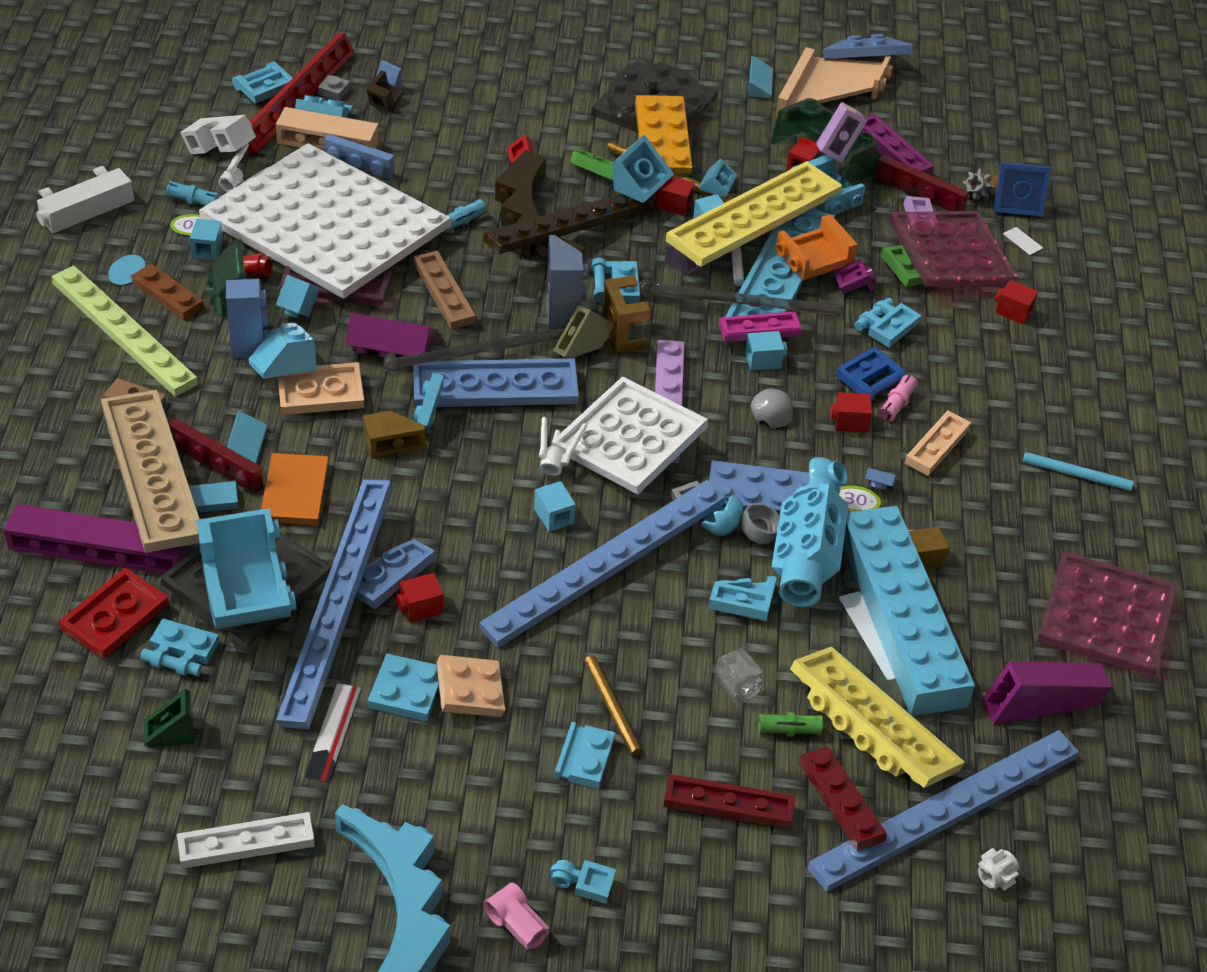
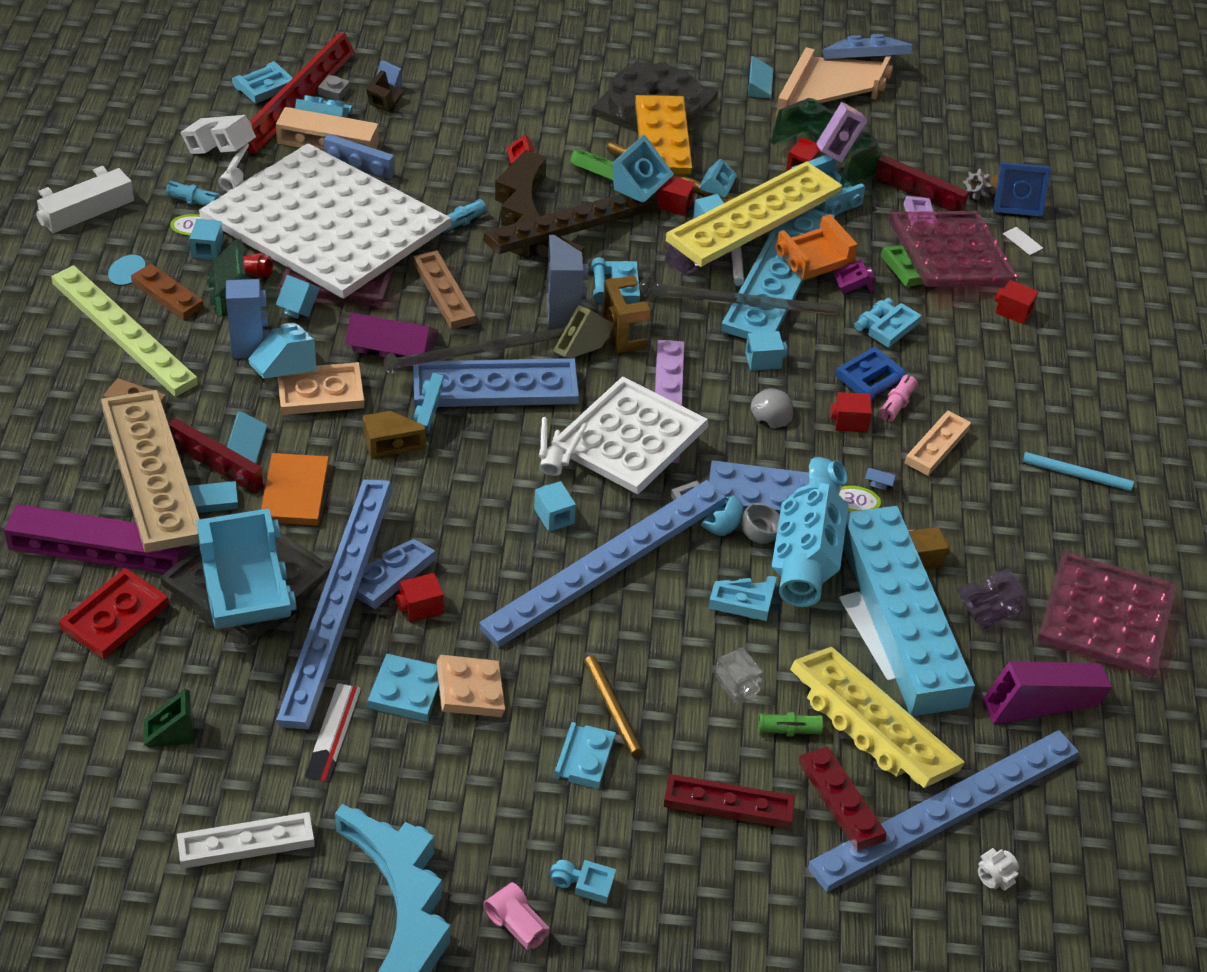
(182, 641): medium azure plate -> none
(738, 327): dark pink tile -> none
(895, 146): magenta plate -> none
(993, 599): none -> clear purple cylinder

